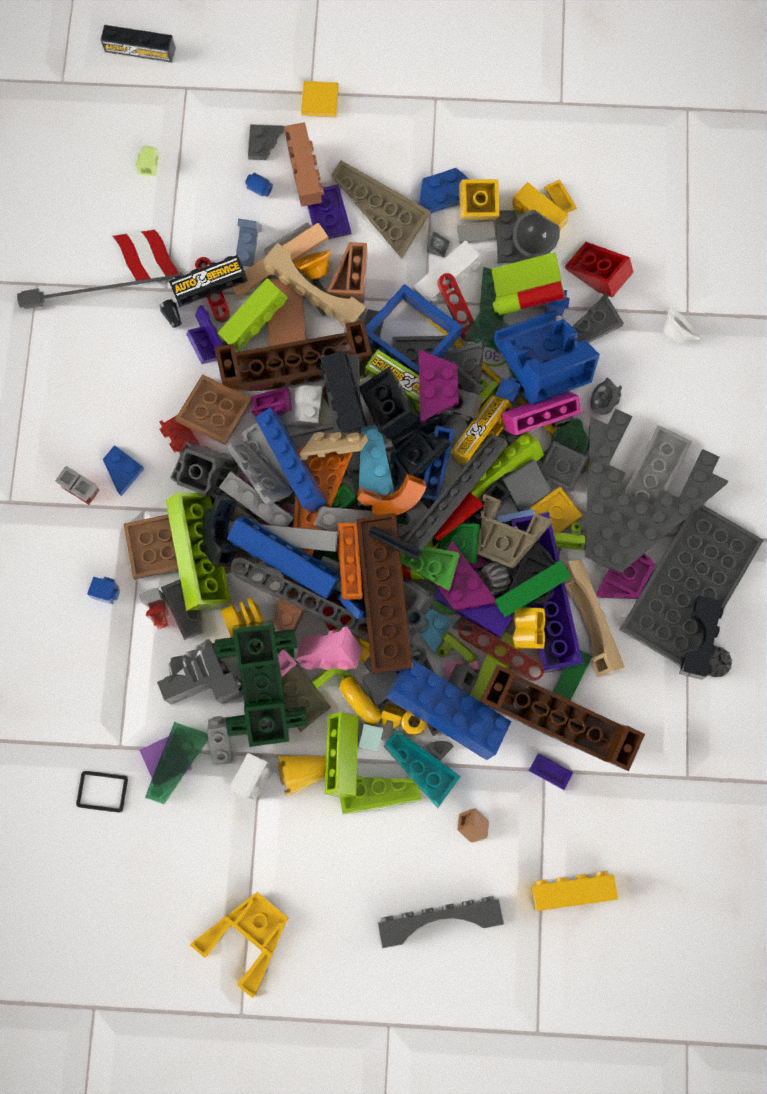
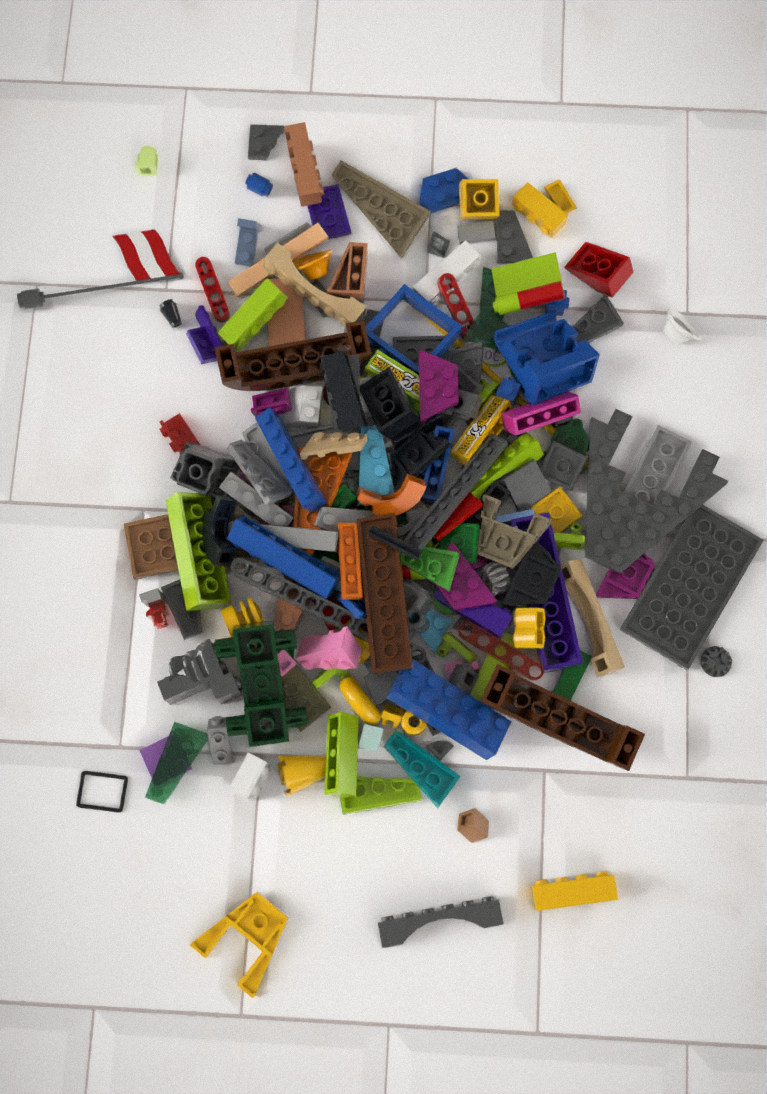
(77, 485): light grey hips -> none
(104, 590): blue brick -> none
(121, 469): blue wing -> none
(138, 43): black brick -> none
(208, 280): black brick -> none
(213, 409): medium nougat plate -> none
(319, 98): yellow tile -> none
(532, 588): green tile -> none
(535, 234): dark grey cylinder -> none
(550, 771): dark purple tile -> none
(605, 397): dark grey hat -> none
(706, 614): black arch -> none

